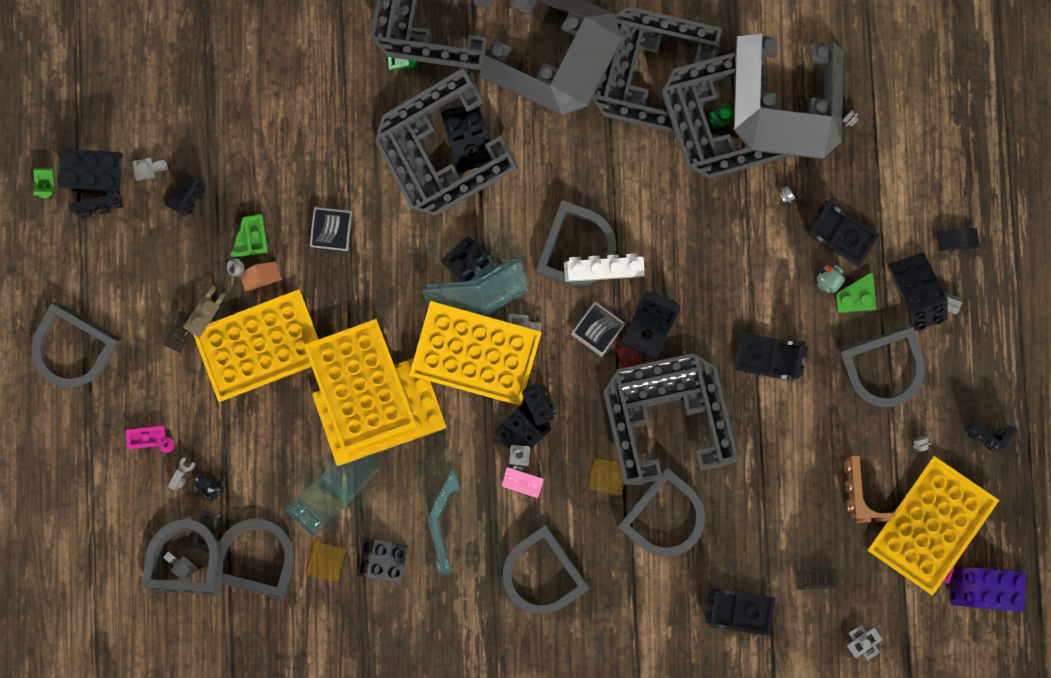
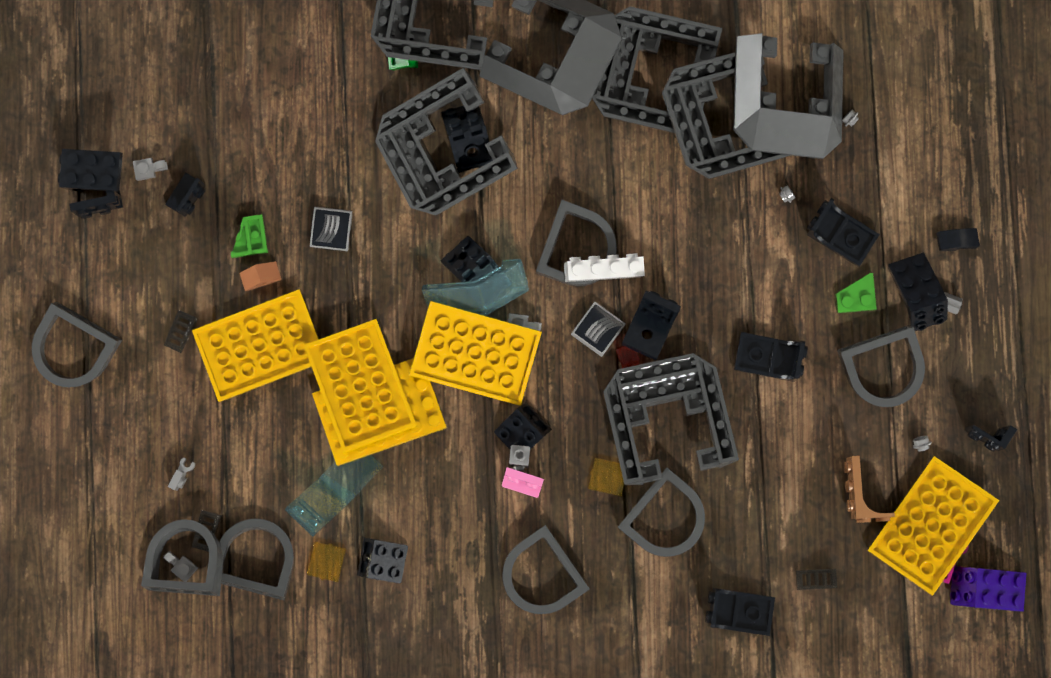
(44, 182): bright green bracket -> none
(149, 438): dark pink hinge -> none
(203, 313): dark tan hinge -> none
(206, 484): black animal -> none
(235, 267): light grey plate -> none
(451, 485): clear light blue windscreen -> none
(536, 400): black bracket -> none
(721, 116): green bracket -> none
(830, 279): sand green head -> none
(864, 643): light grey piece -> none

